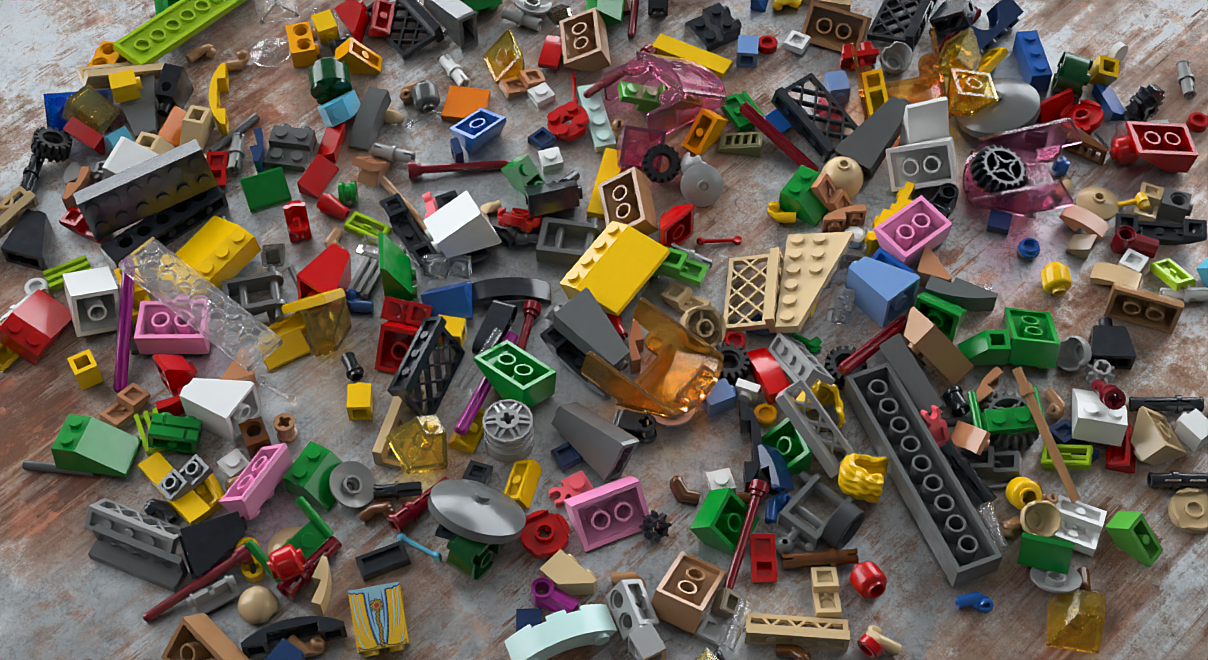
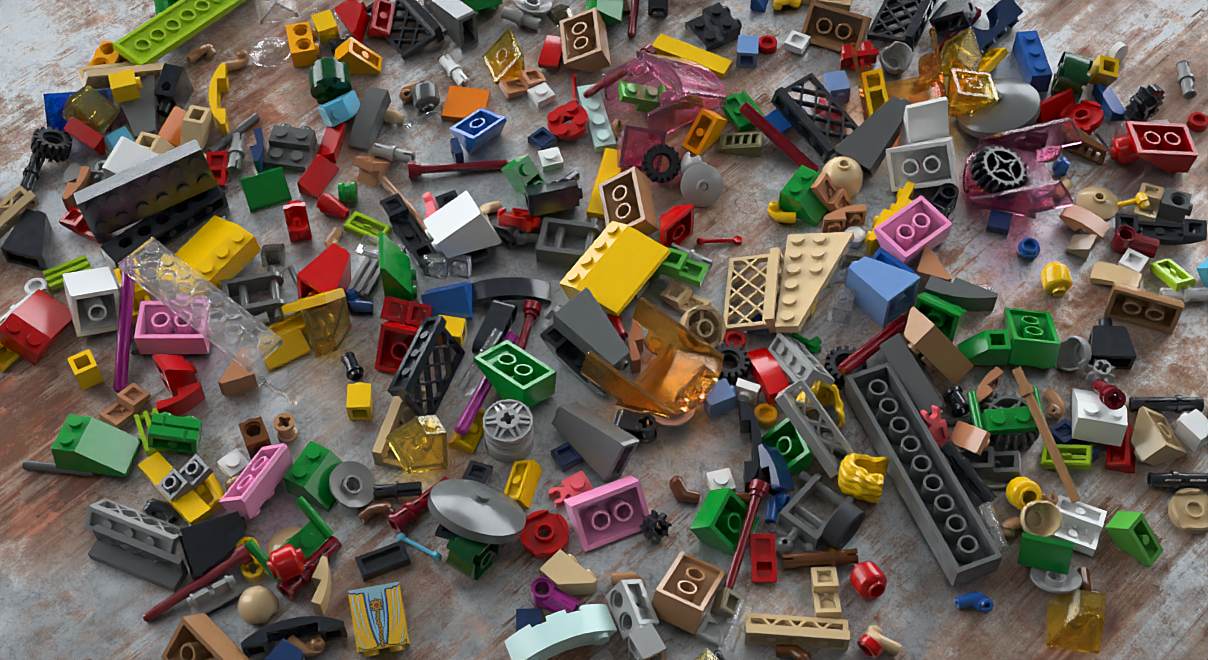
(221, 405): white slope -> none

